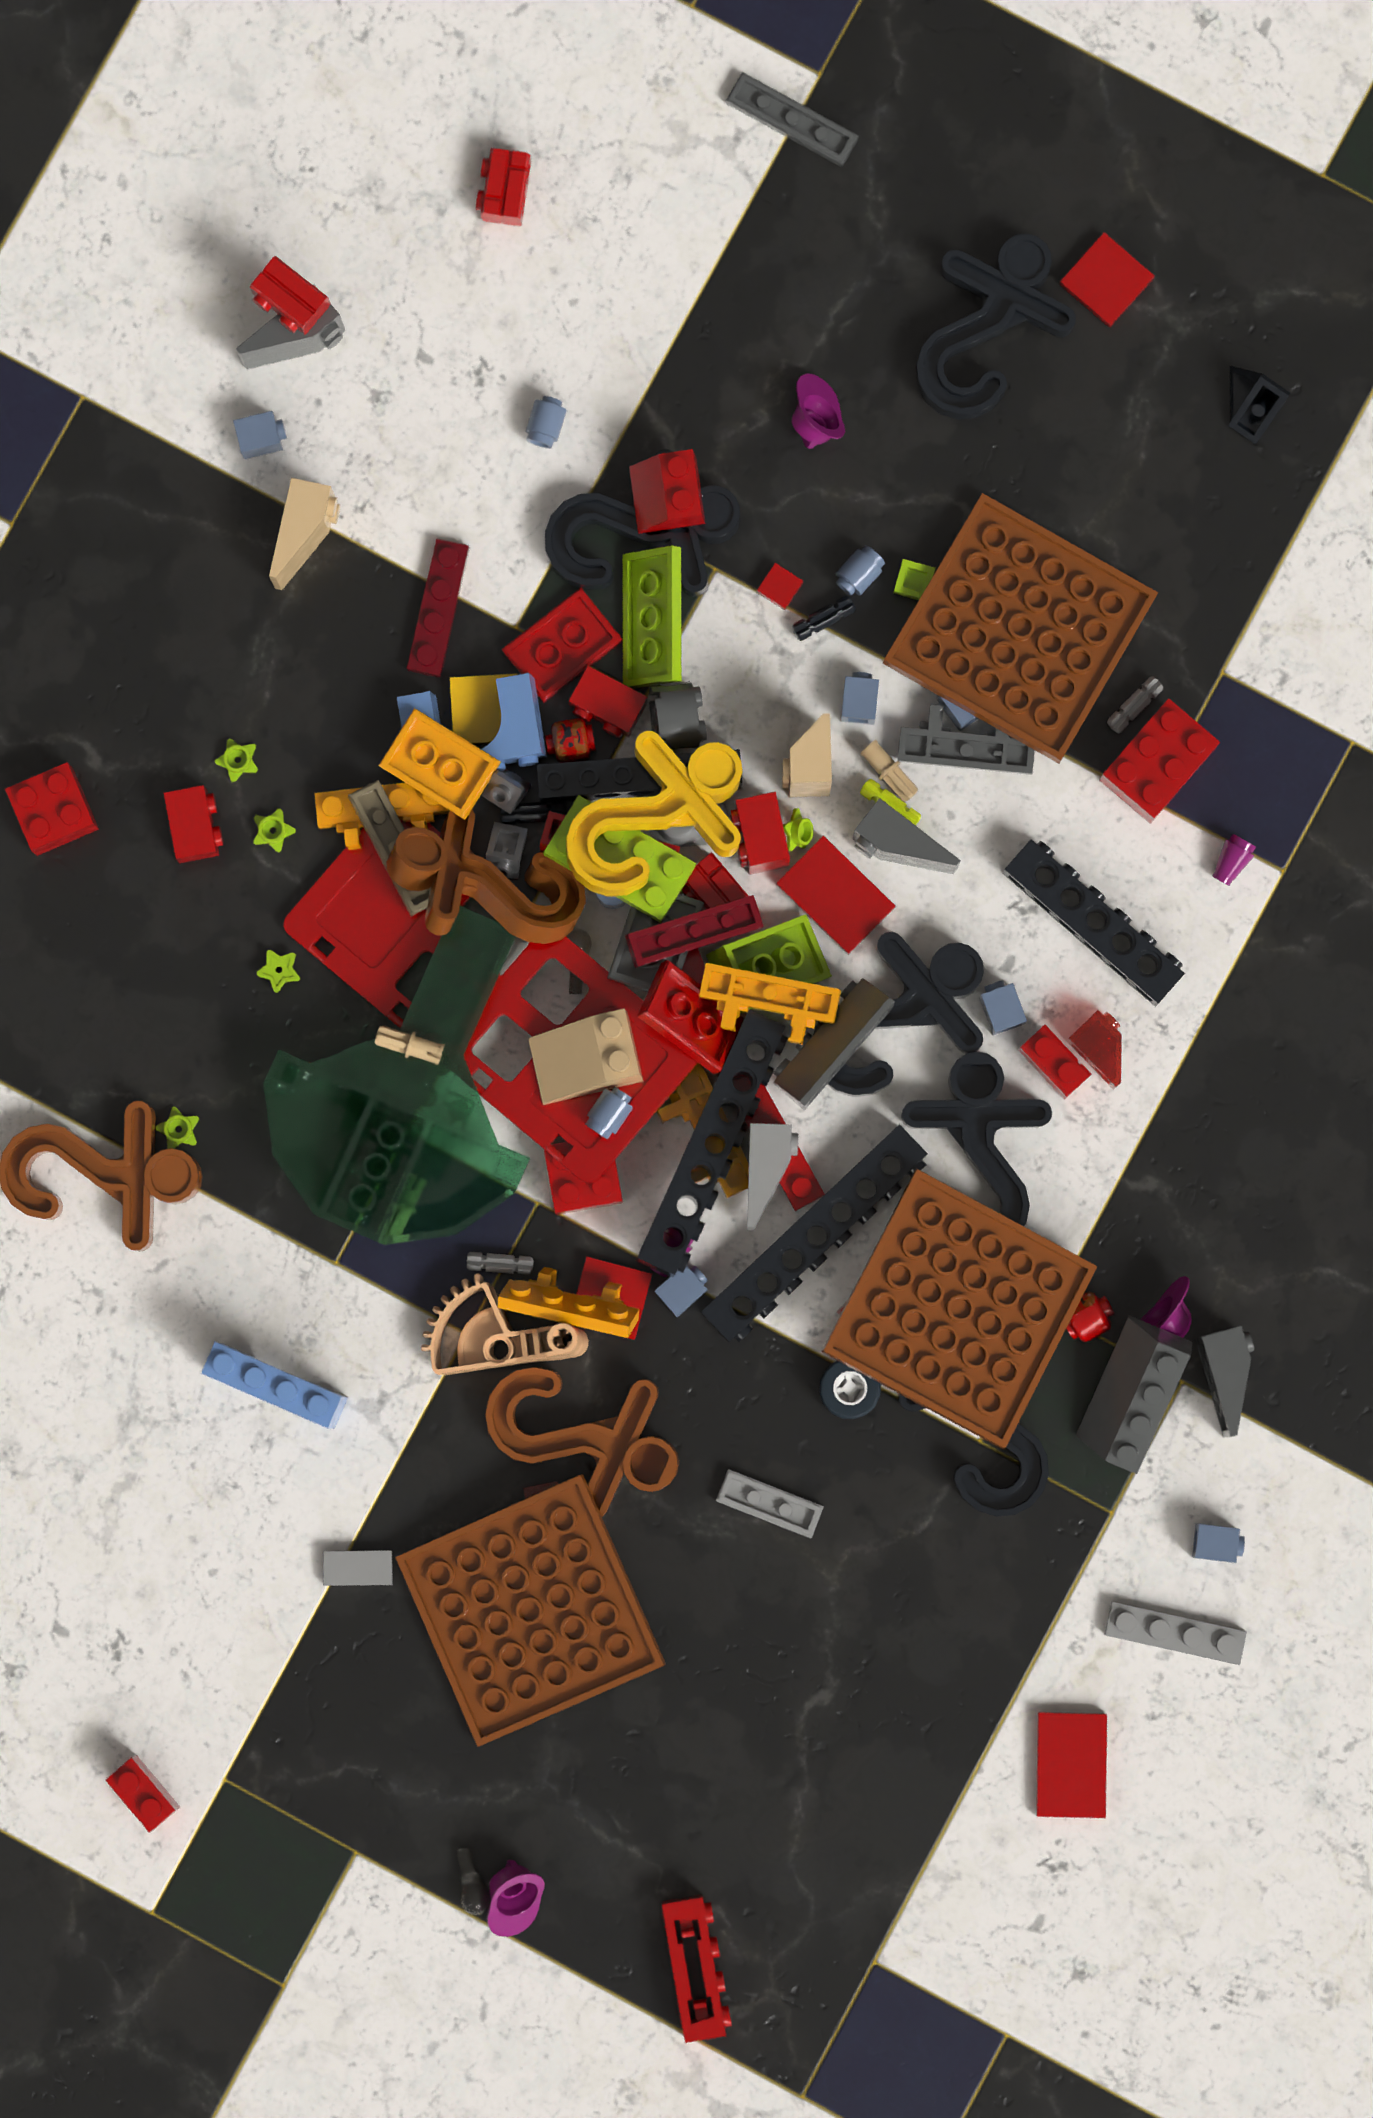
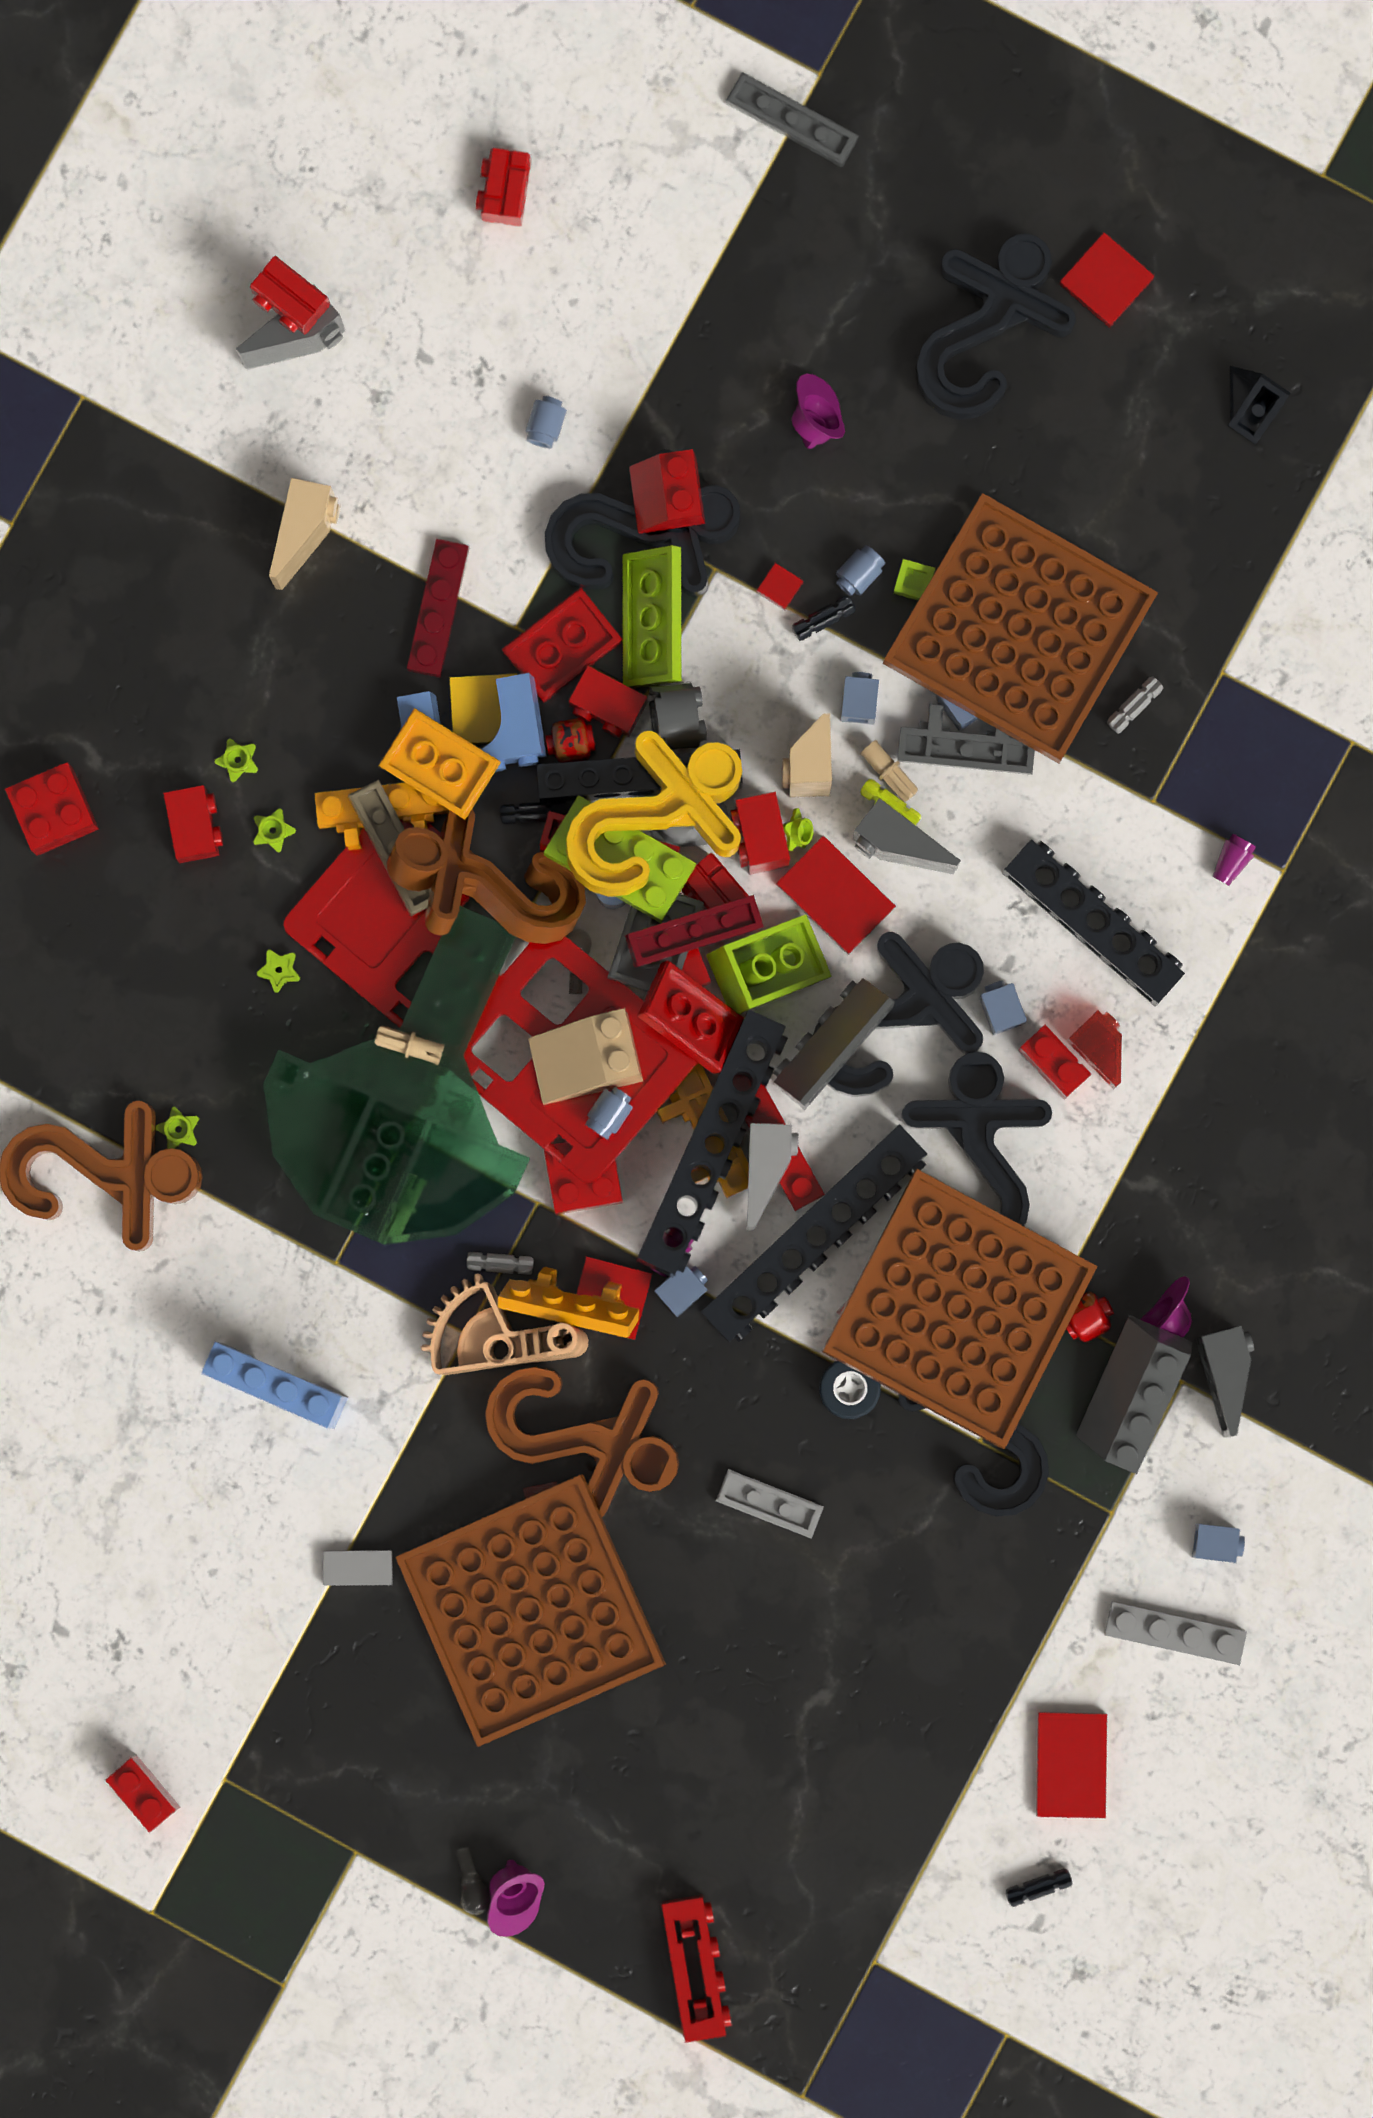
(259, 434): sand blue brick -> none
(506, 790): flat silver bracket -> none
(506, 848): flat silver bracket -> none
(741, 989): light orange hinge -> none
(1038, 1887): none -> black axle
(1159, 761): red brick -> none

